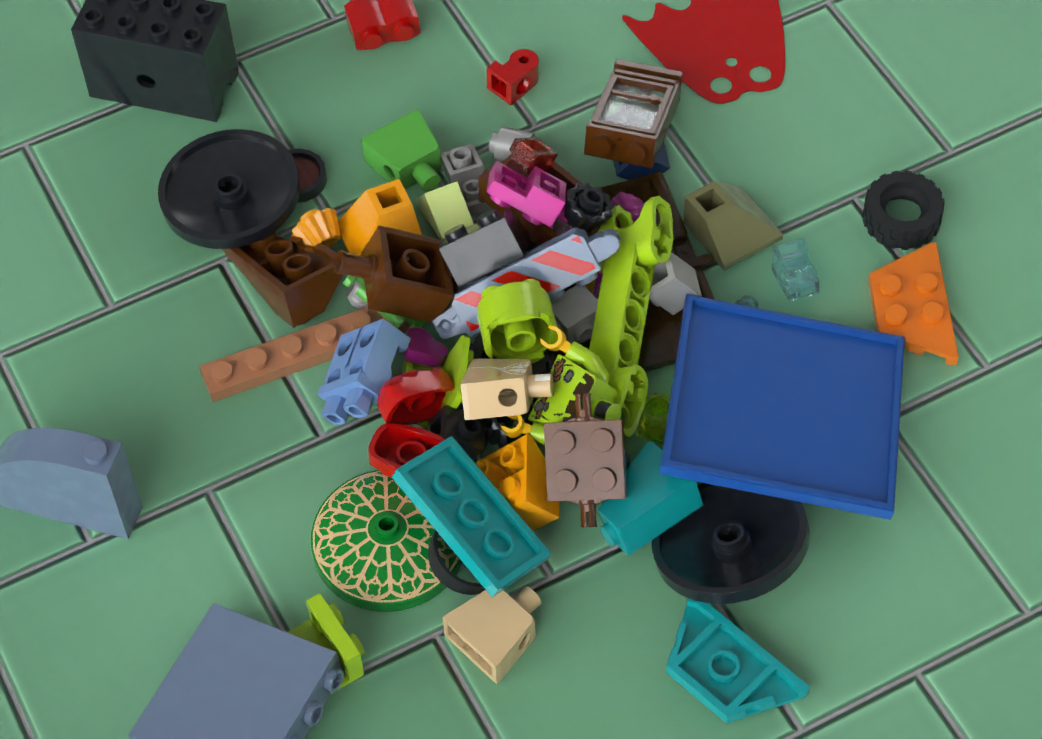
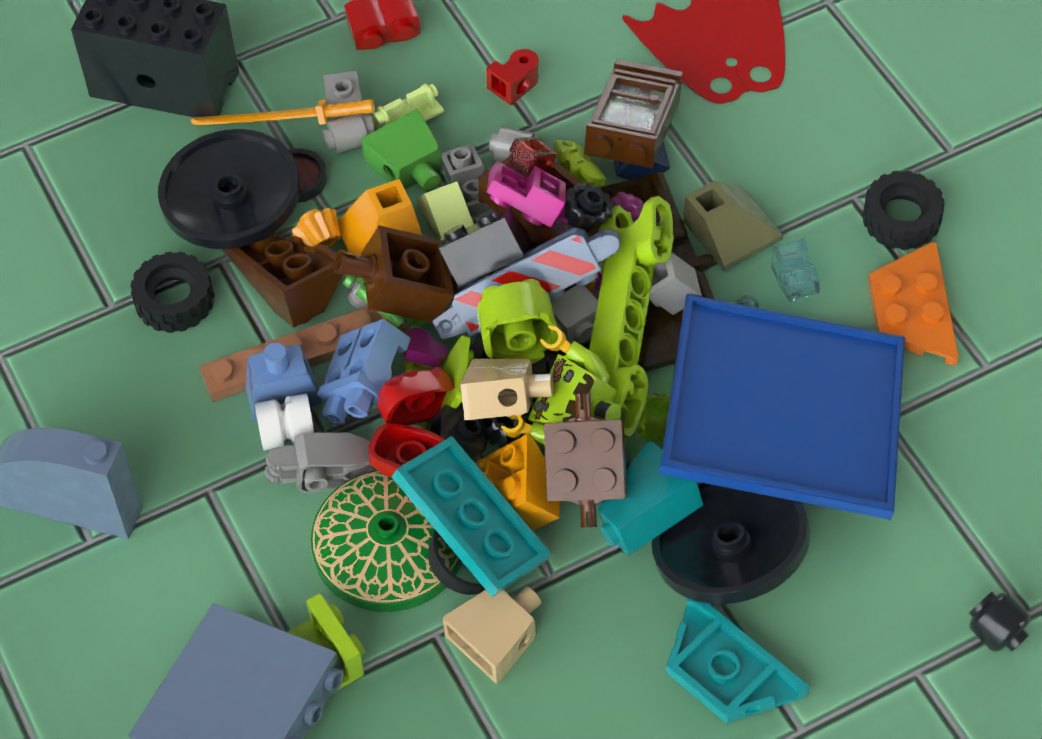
(167, 268): none -> black tyre
(279, 374): none -> medium blue torso
(283, 421): none -> white wheel
(319, 461): none -> light grey hinge
(322, 111): none -> light orange sword
(342, 81): none -> light grey brick
(346, 132): none -> light grey brick
(420, 99): none -> yellowish green hinge
(581, 166): none -> lime hinge
(999, 622): none -> black head

